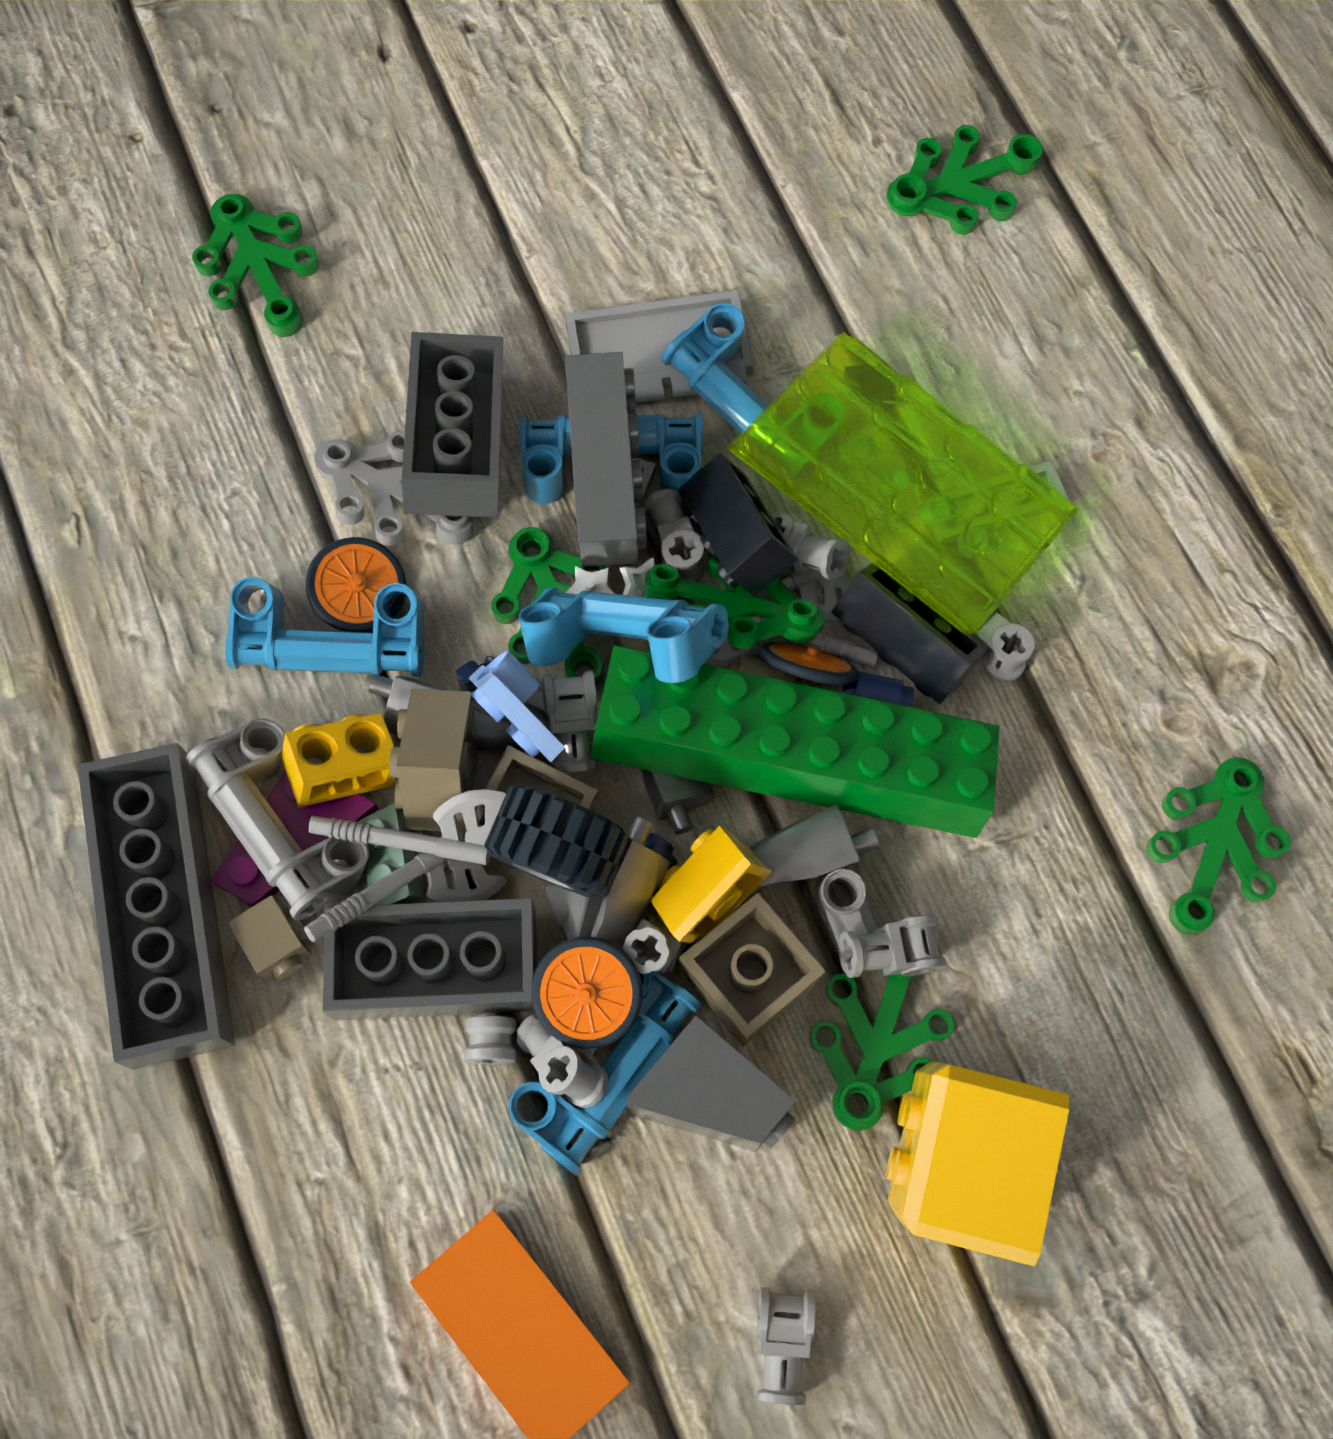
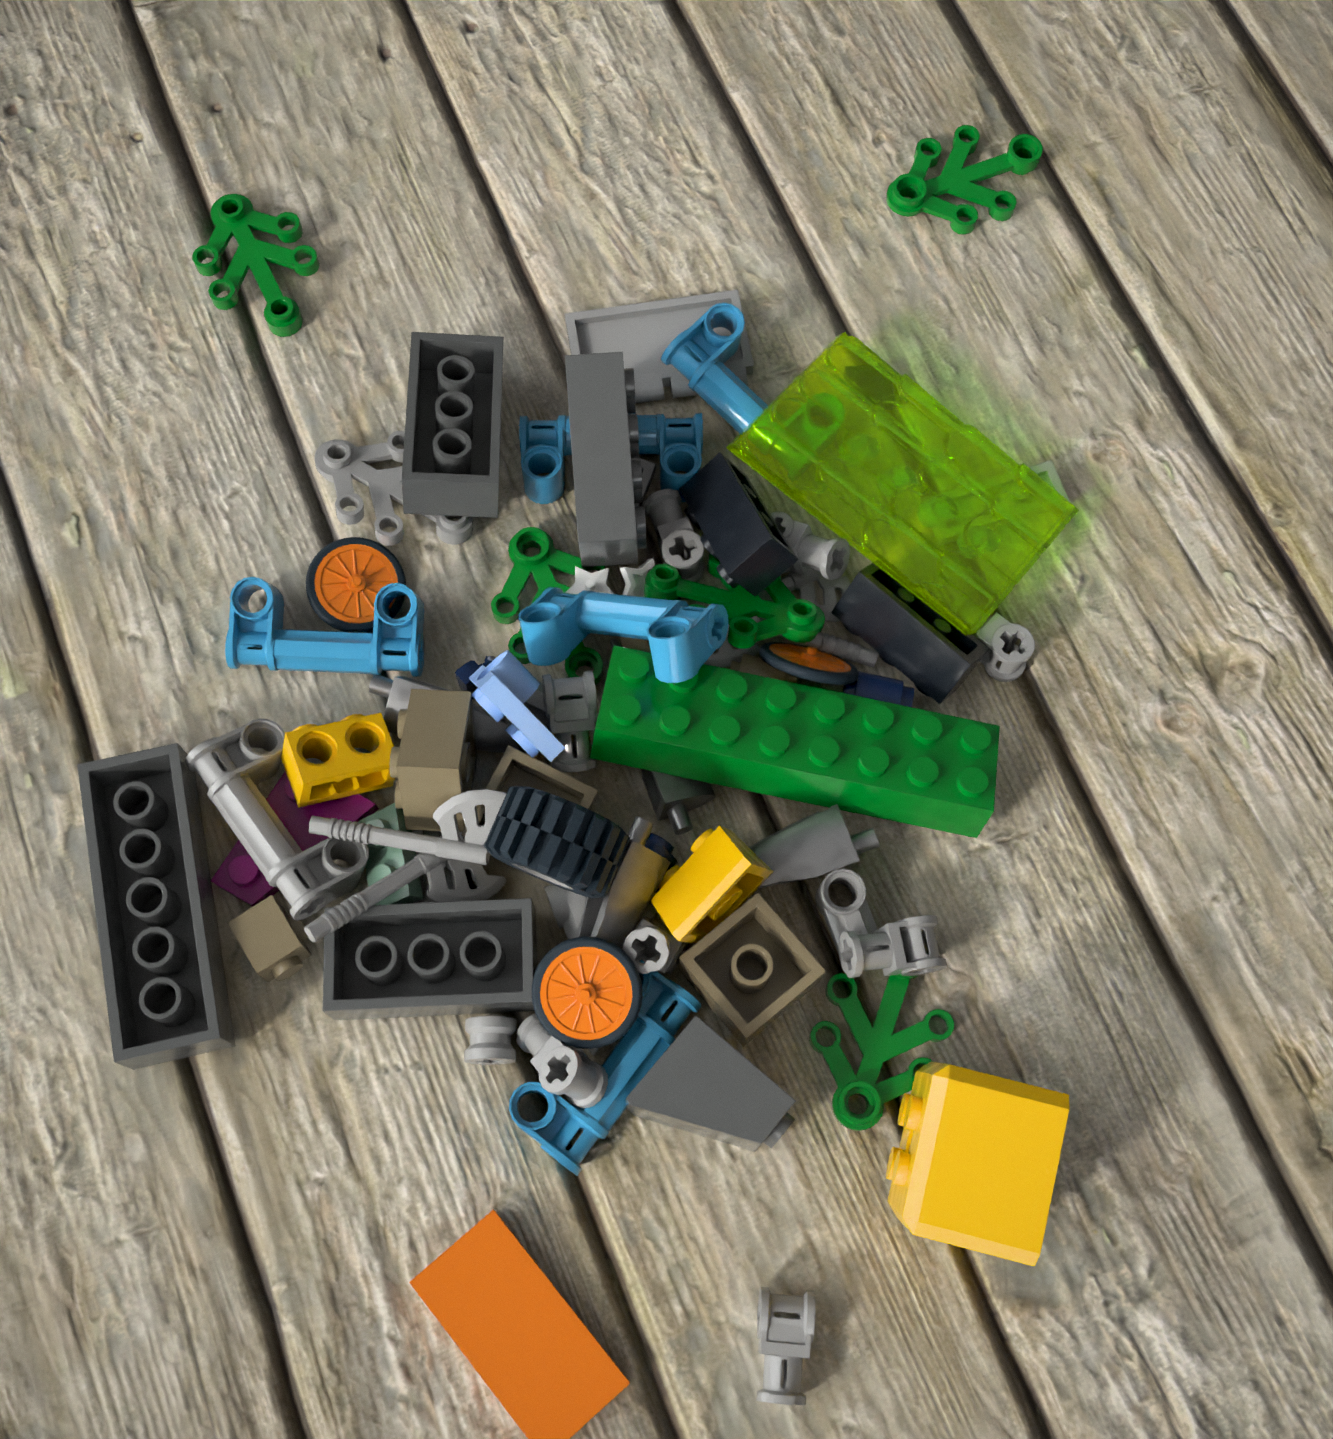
(1220, 838): green plant -> none

